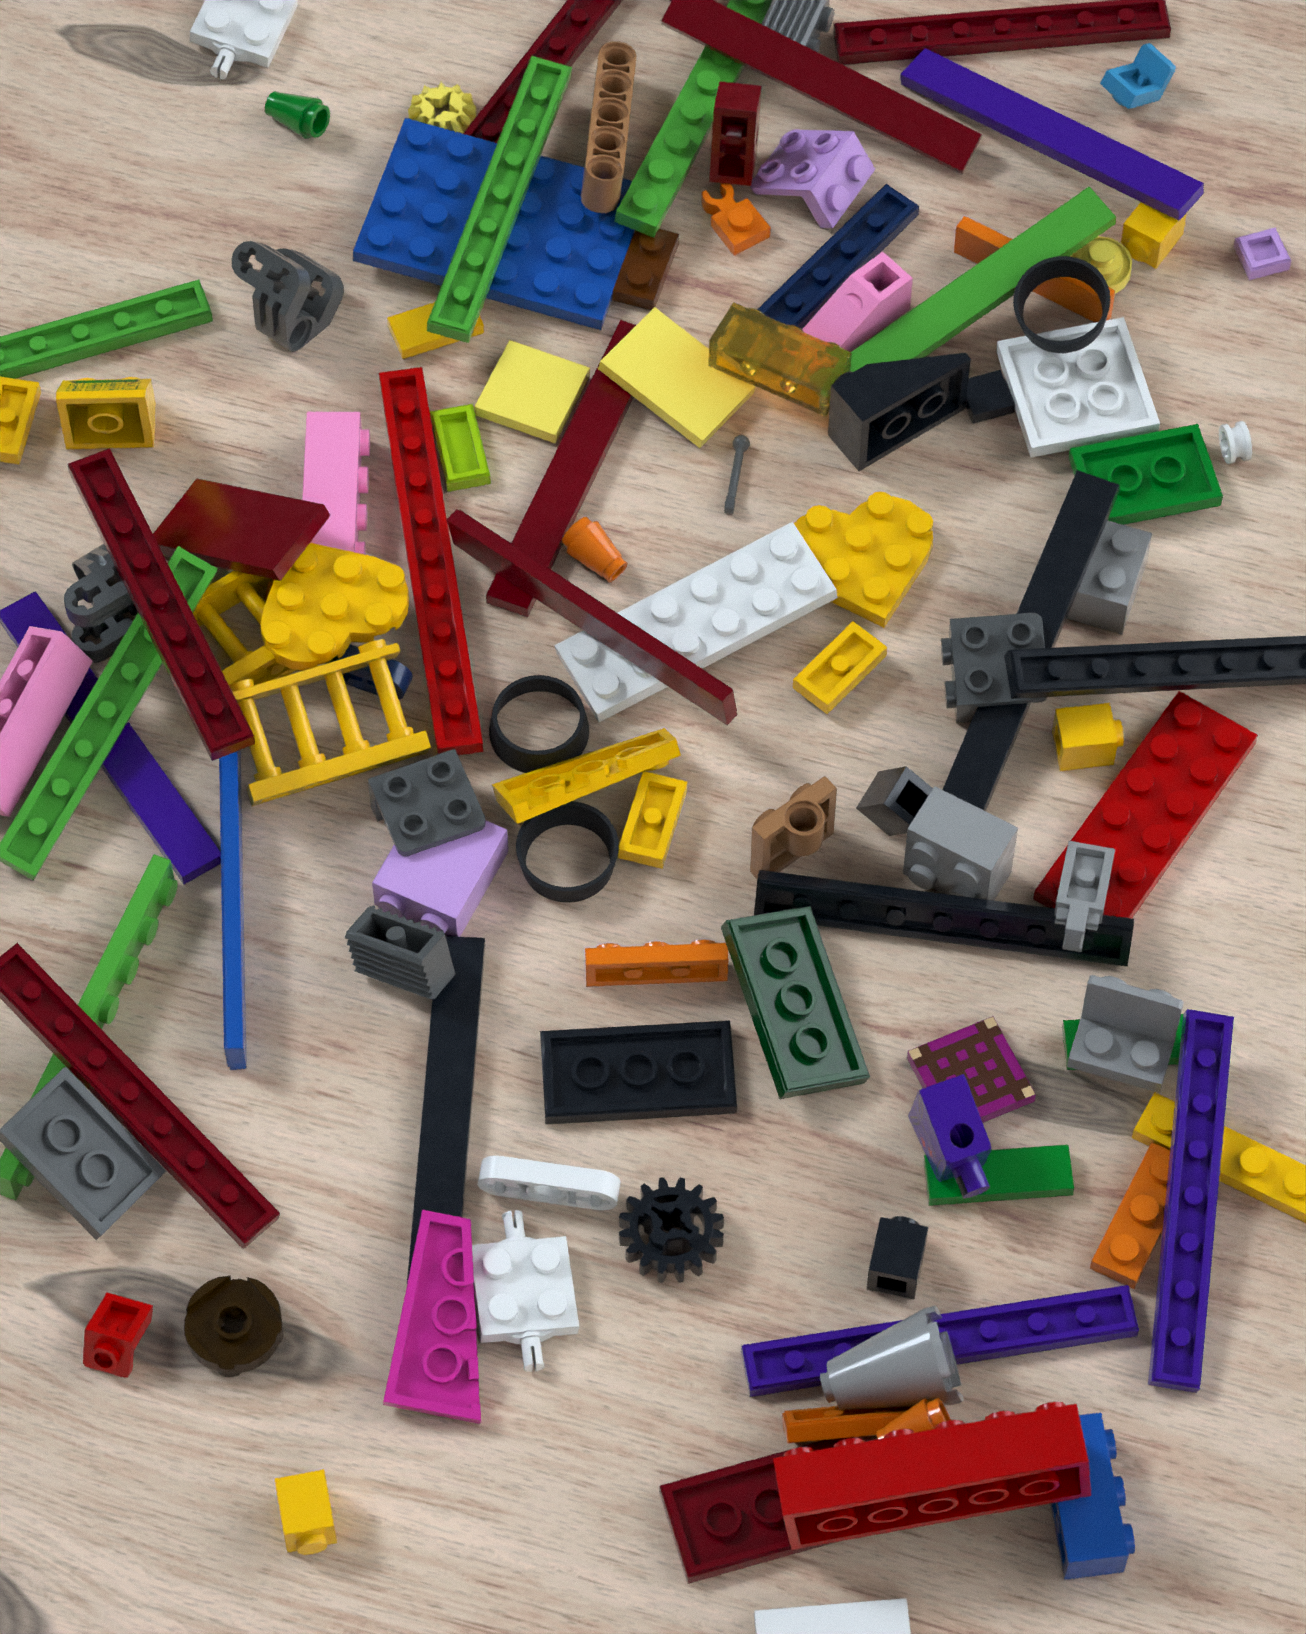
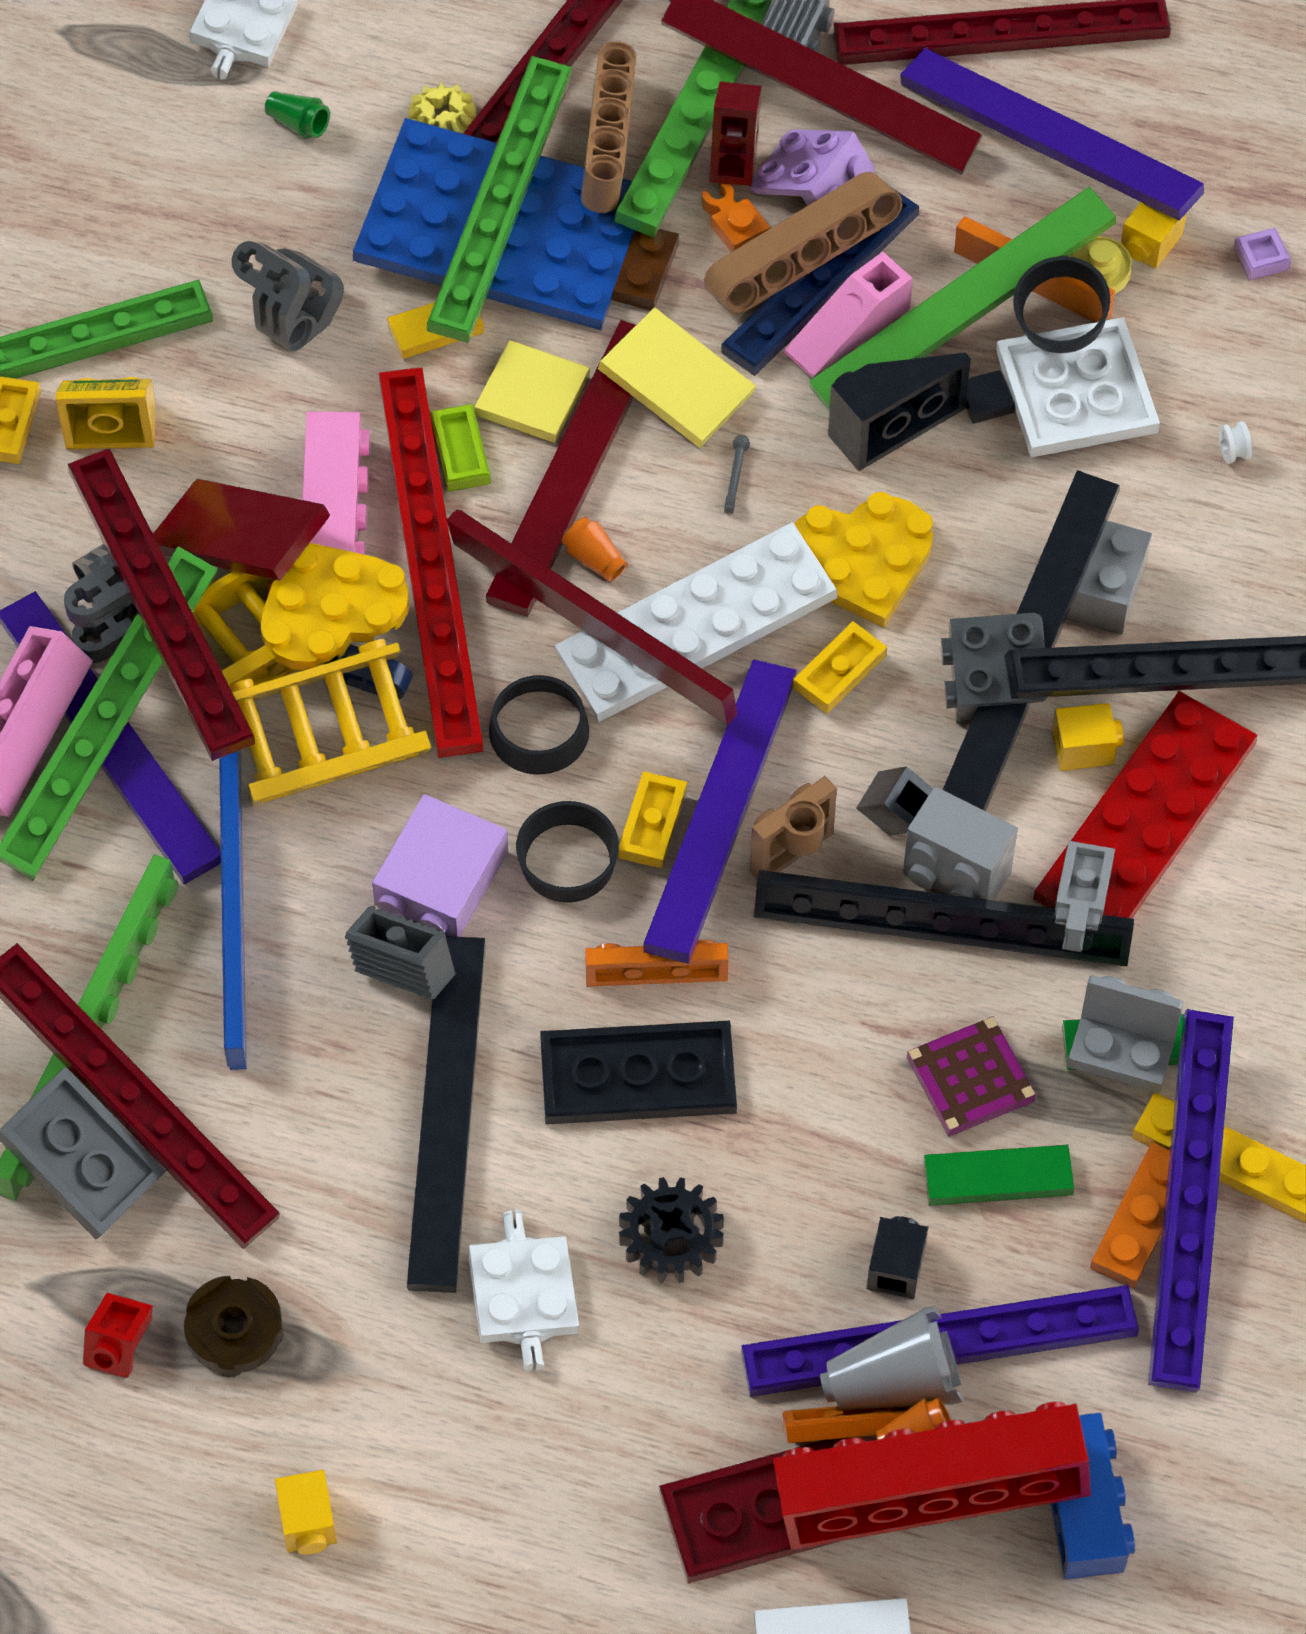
(426, 803): dark grey bracket -> none
(436, 1339): dark pink wing -> none
(549, 1183): white beam -> none
(579, 776): yellow wing -> none
(719, 813): none -> dark purple tile
(777, 358): clear yellow brick -> none
(795, 1002): tile -> none
(802, 242): none -> medium nougat beam
(949, 1118): dark purple torso -> none
(1141, 80): dark azure bracket -> none
(1156, 473): green plate -> none

